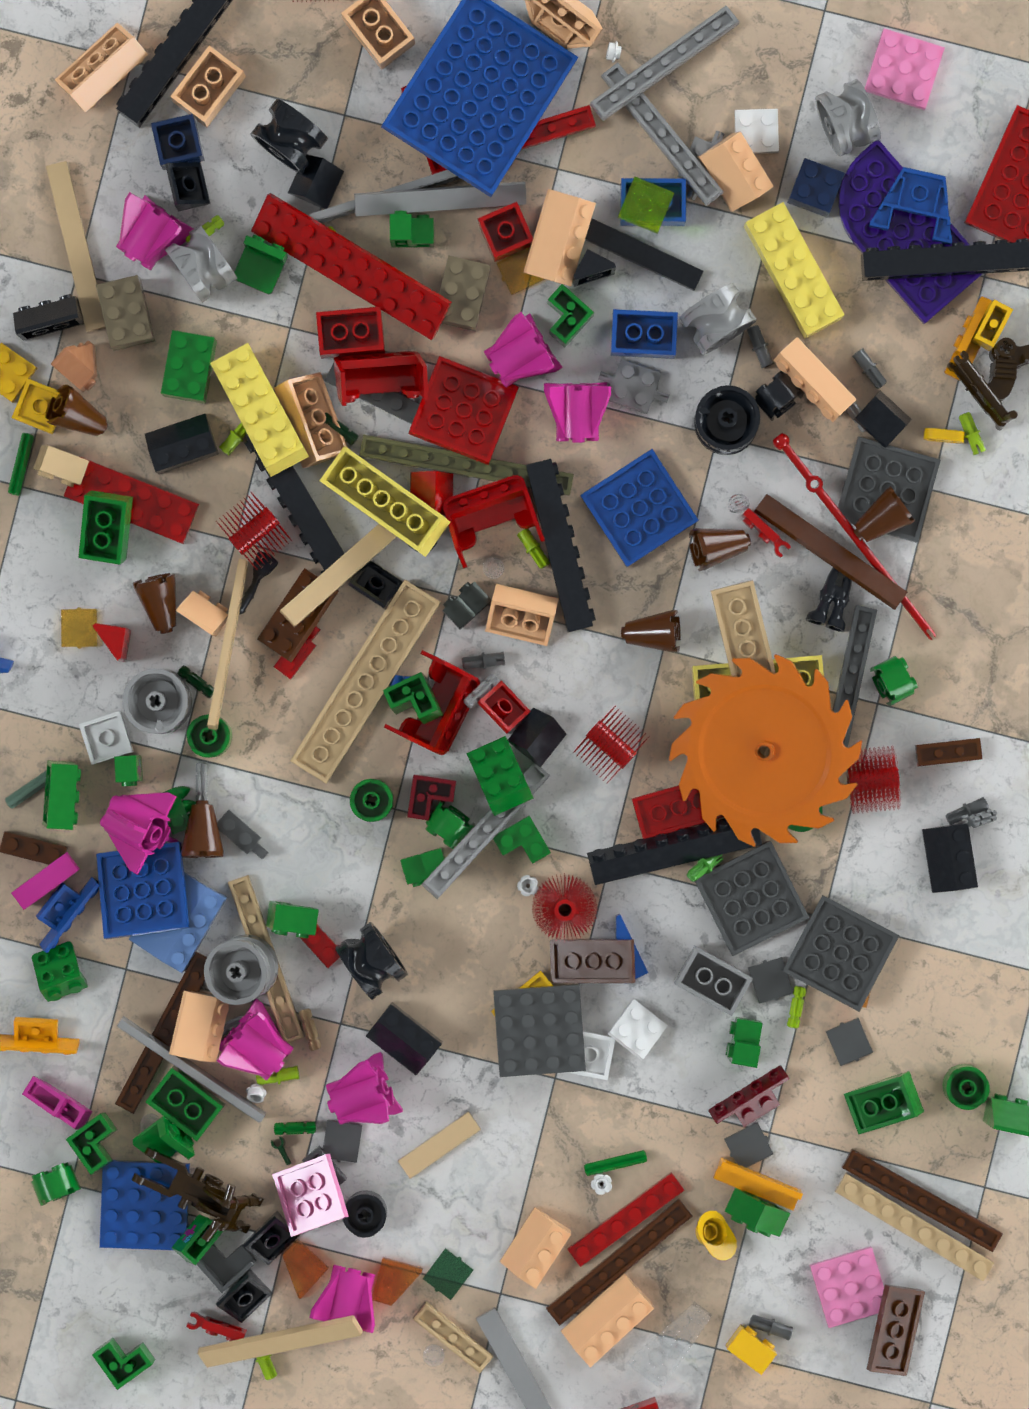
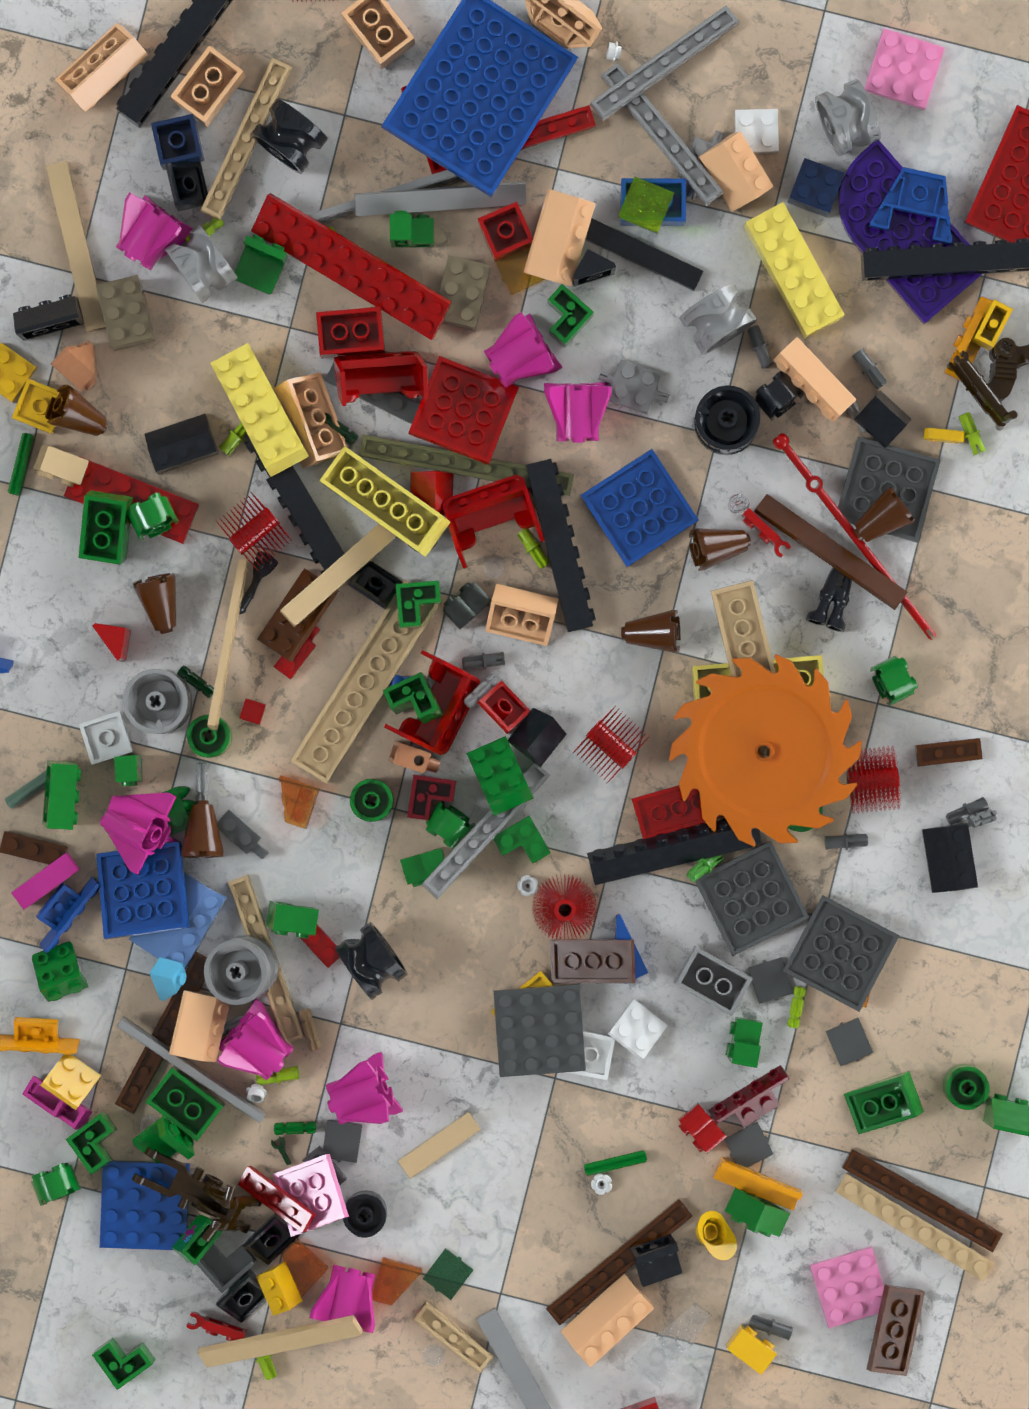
(71, 1080): none -> yellow plate
(78, 628): clear yellow piece -> none
(152, 516): none -> green brick
(167, 977): none -> medium azure slope
(188, 367): green brick -> none
(203, 612): light nougat slope -> none
(243, 143): none -> tan tile
(252, 711): none -> red tile
(276, 1199): none -> red plate
(279, 1288): none -> yellow brick
(298, 801): none -> clear orange wing
(317, 182): black slope -> none
(404, 756): none -> nougat torso
(404, 1038): black slope -> none
(410, 598): none -> green brick
(535, 1247): light nougat slope -> none
(625, 1219): red plate -> none
(644, 334): blue brick -> none
(656, 1260): none -> black bracket
(702, 1128): none -> red brick
(846, 841): none -> dark grey axle
(855, 661): dark grey plate -> none

